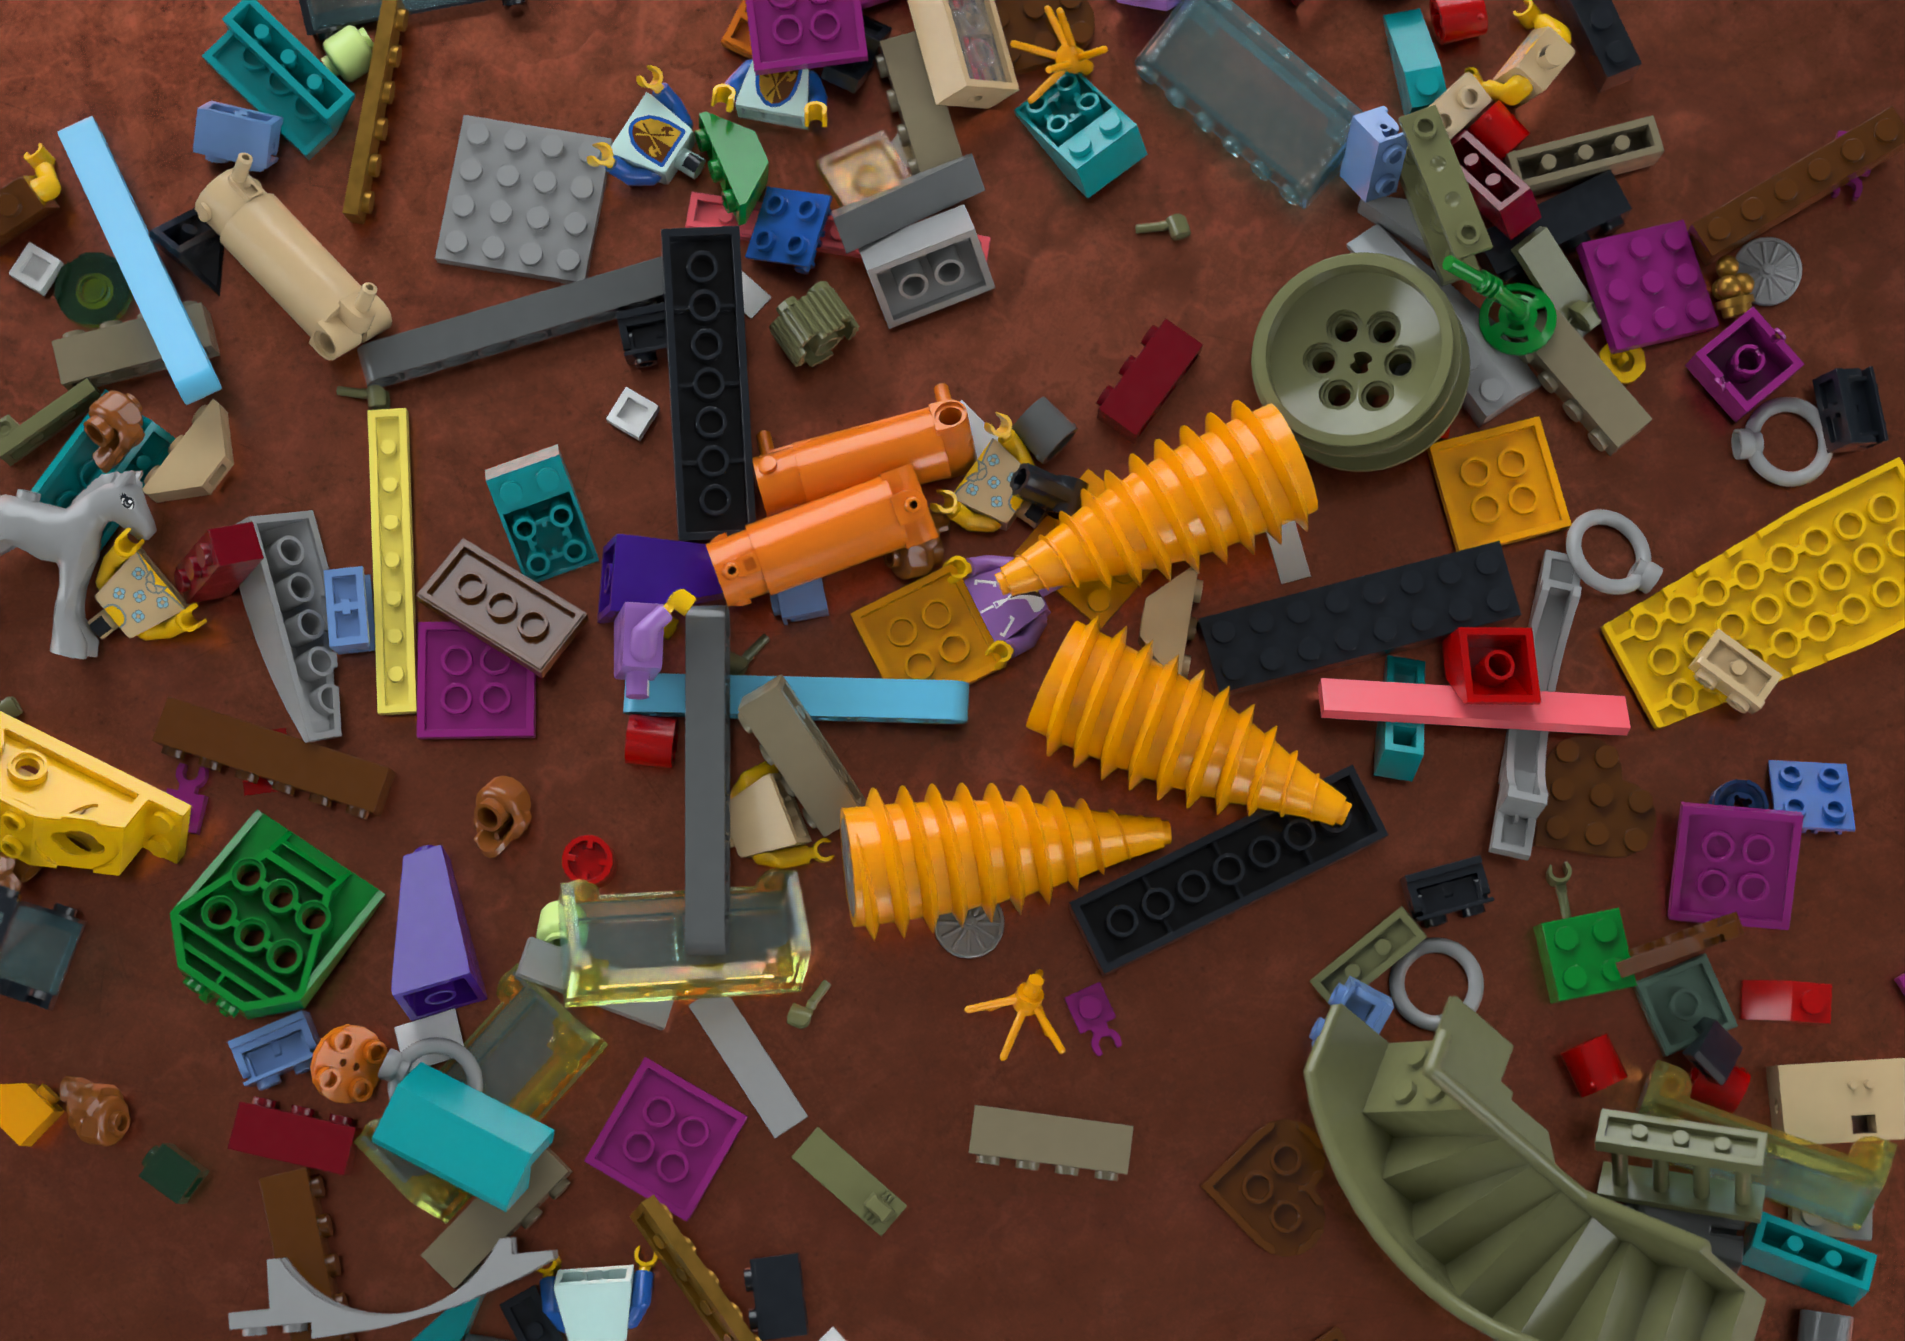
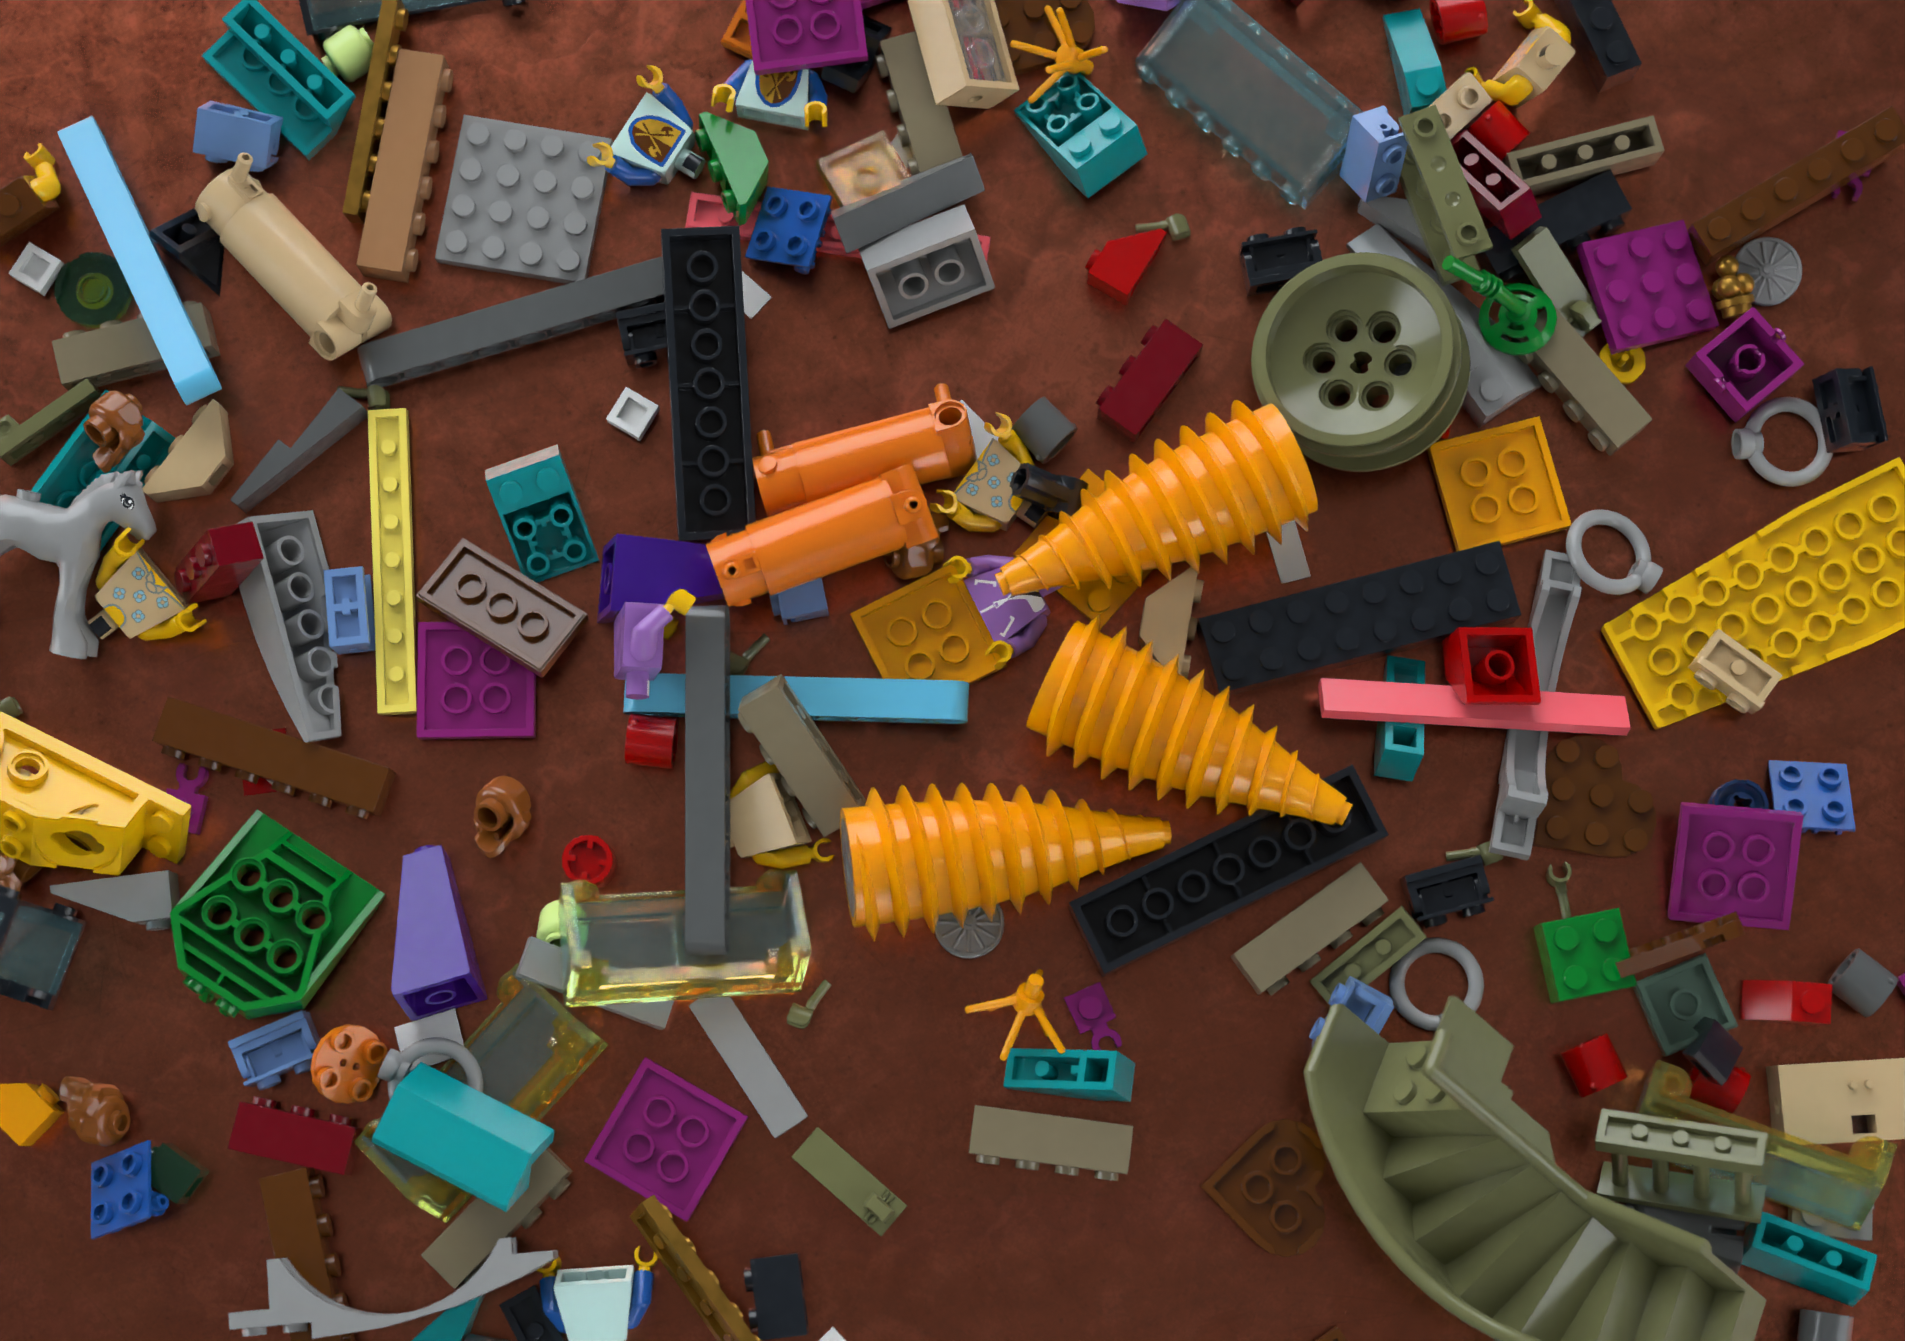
(123, 1191): none -> blue hinge
(136, 897): none -> light grey slope
(282, 462): none -> dark grey slope
(404, 166): none -> medium nougat brick
(813, 325): olive brick -> none
(1074, 1074): none -> teal slope
(1124, 263): none -> red slope
(1273, 261): none -> black hinge
(1310, 928): none -> dark tan brick
(1483, 849): none -> olive hand
(1862, 983): none -> dark grey piece

